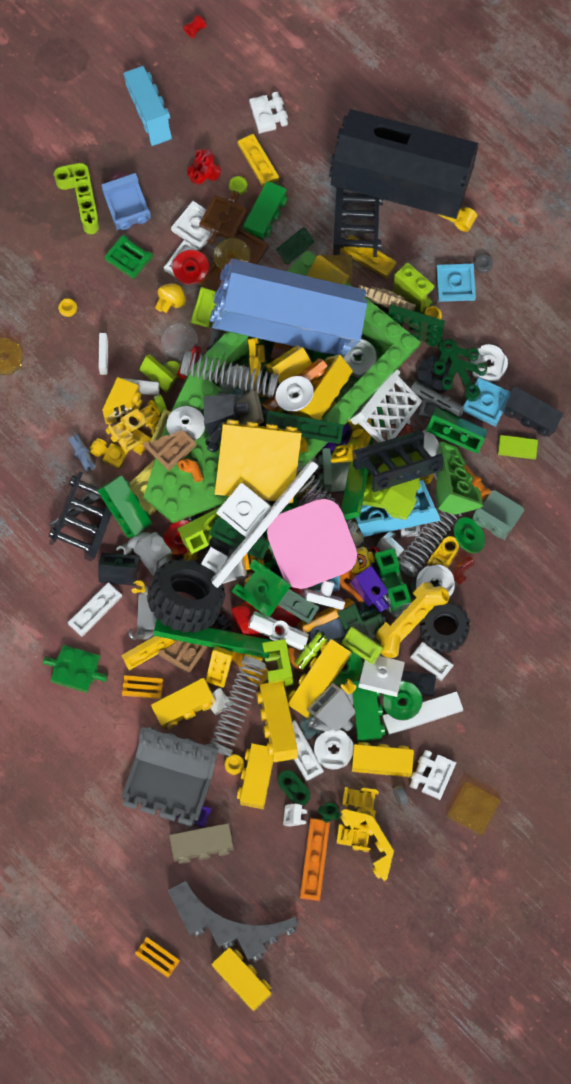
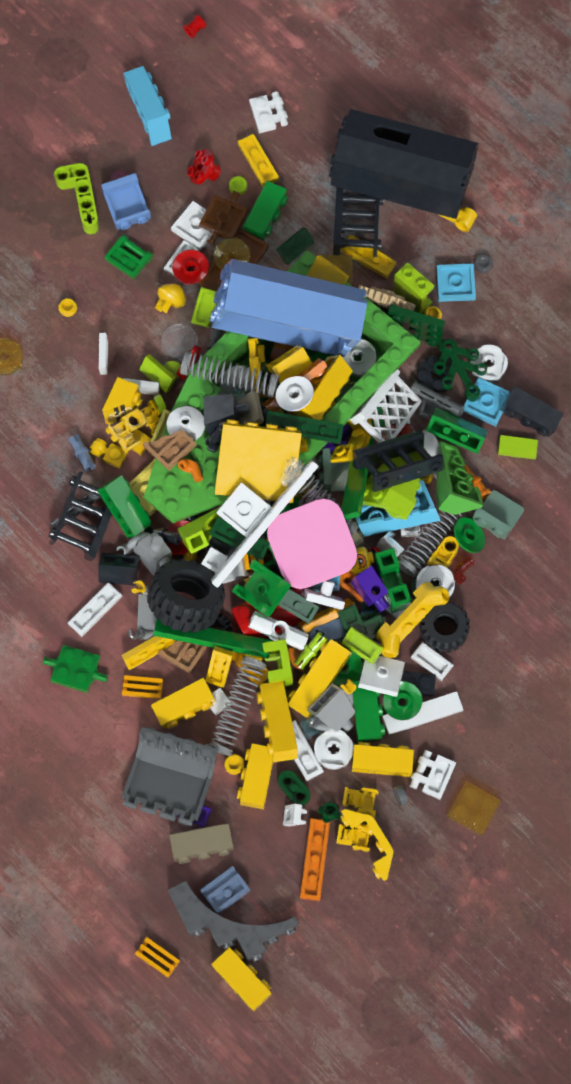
(169, 537): none -> black pin
(225, 890): none -> sand blue plate
(291, 471): none -> clear cone

